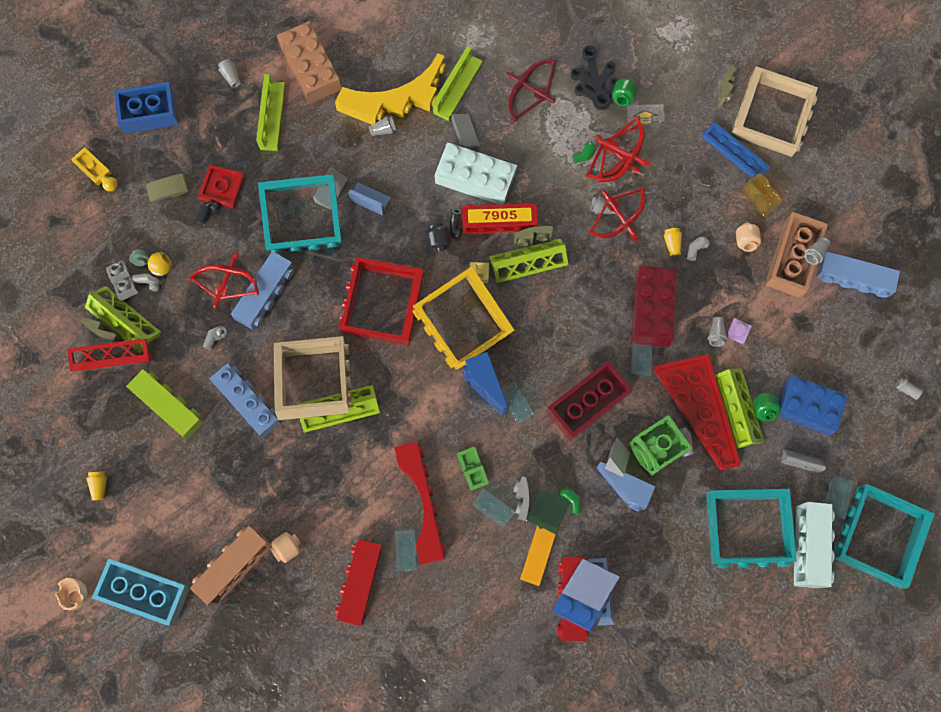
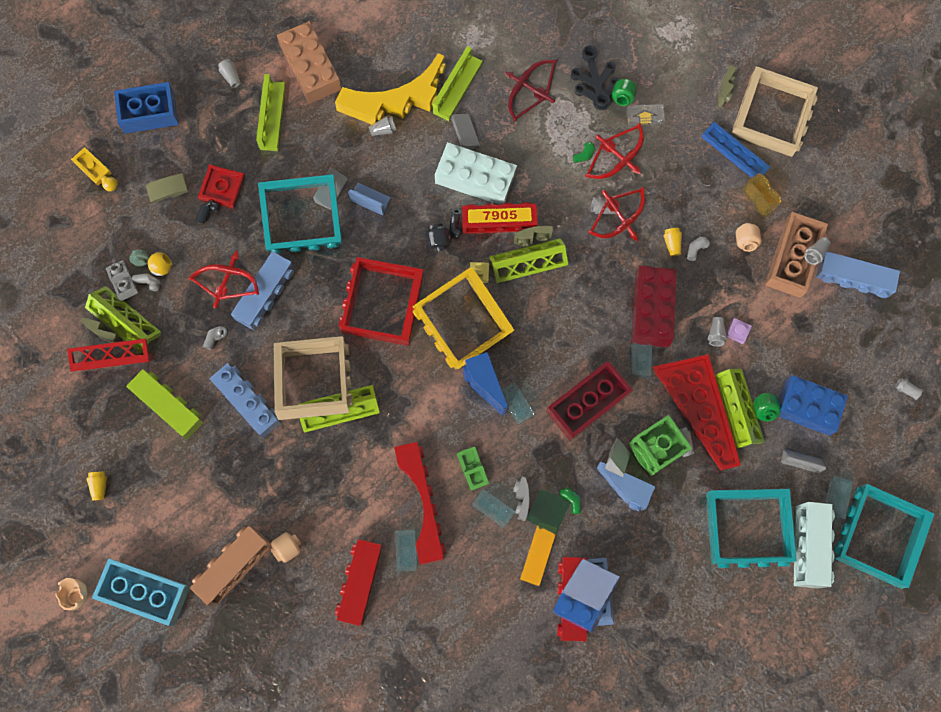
(614, 147): red piece -> none

